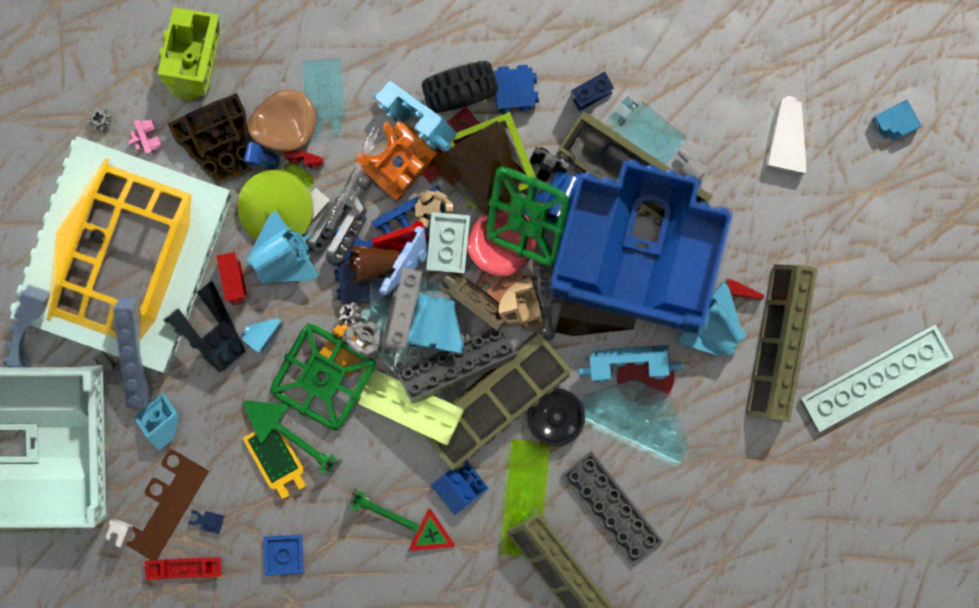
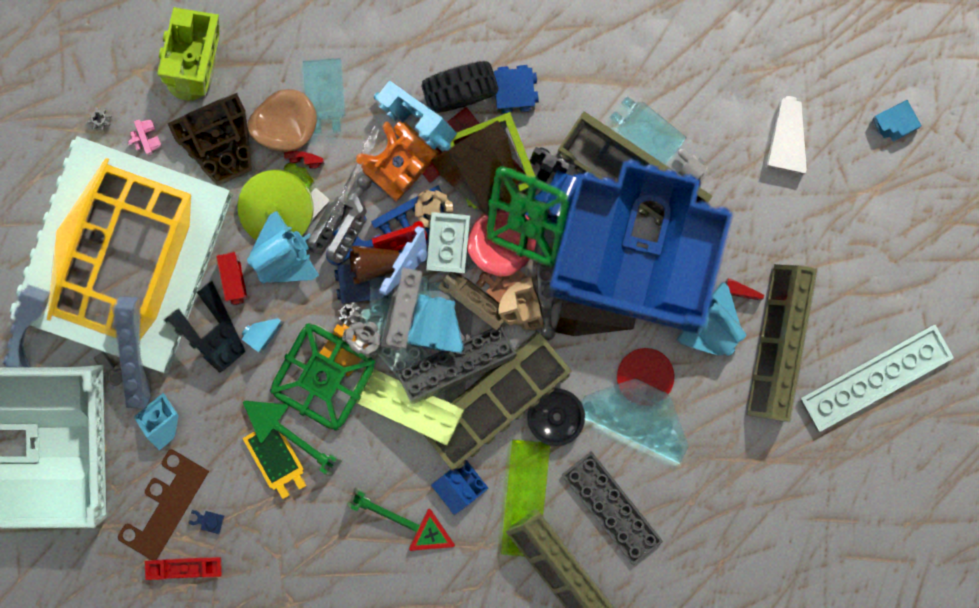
(121, 530): white hinge -> none
(258, 156): blue piece -> none
(283, 555): blue plate -> none
(591, 91): dark blue panel -> none
(603, 360): medium azure brick -> none

